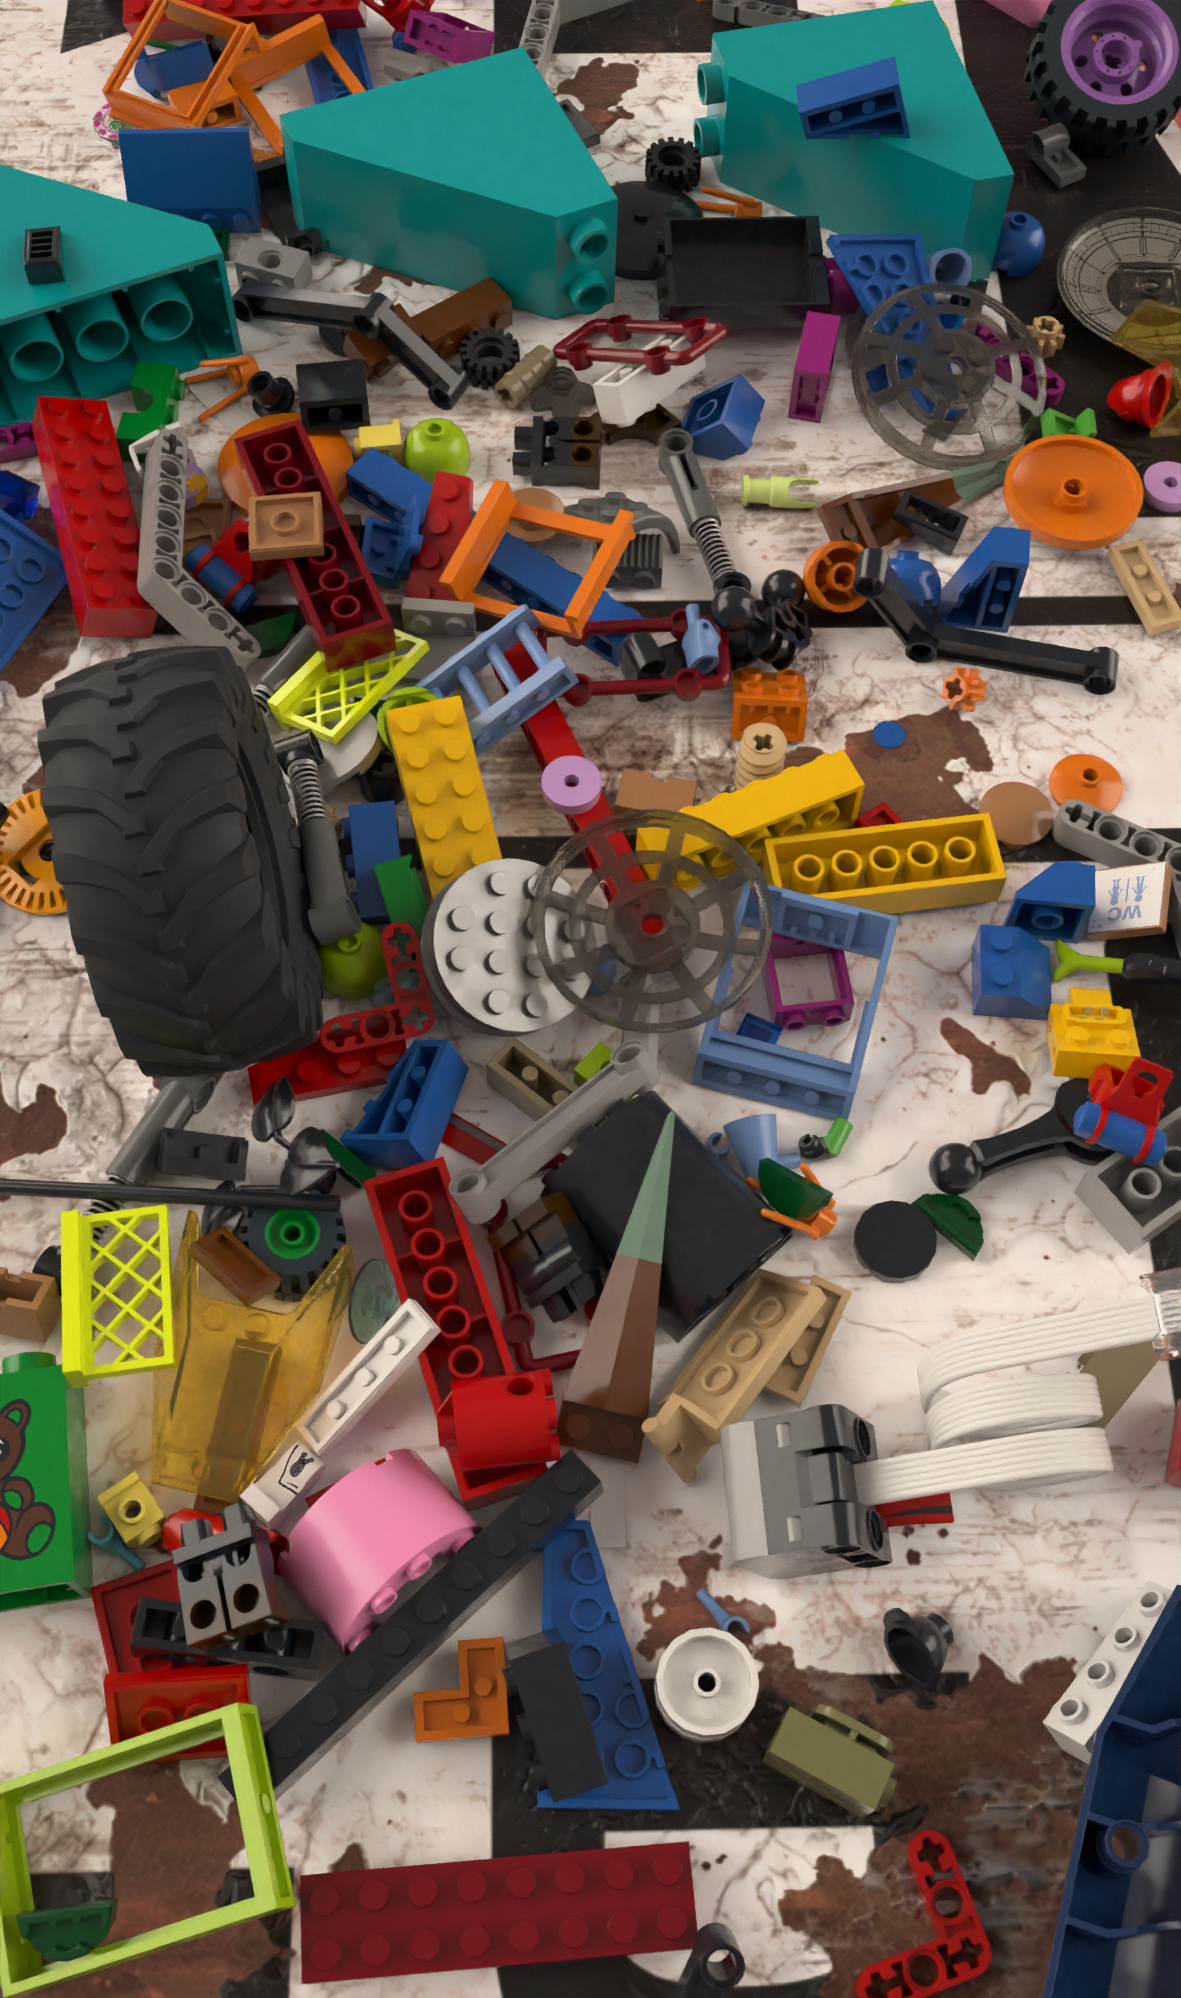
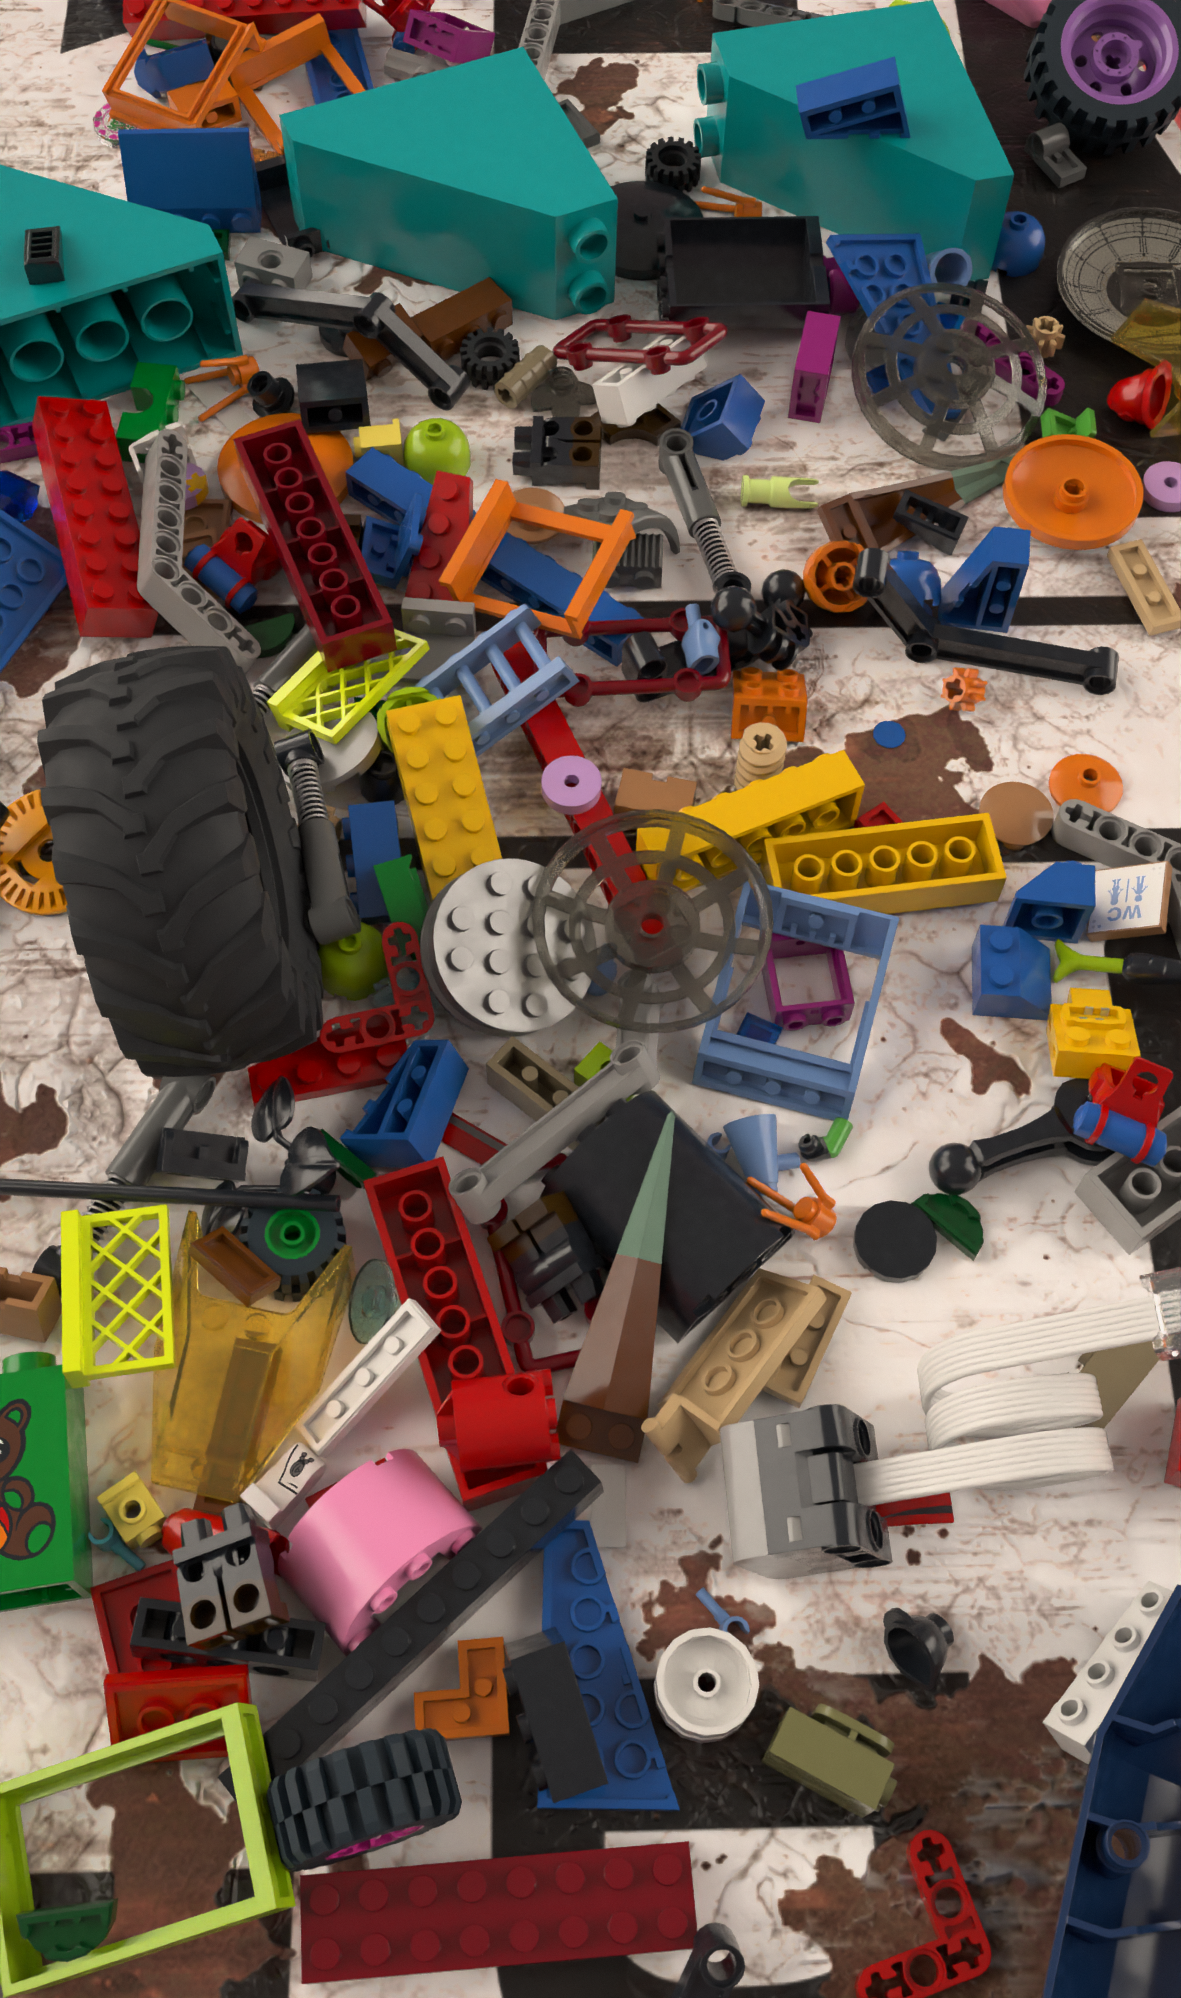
(285, 526): medium nougat tile -> none
(363, 1799): none -> black wheel
(790, 1192): dark green tile -> none

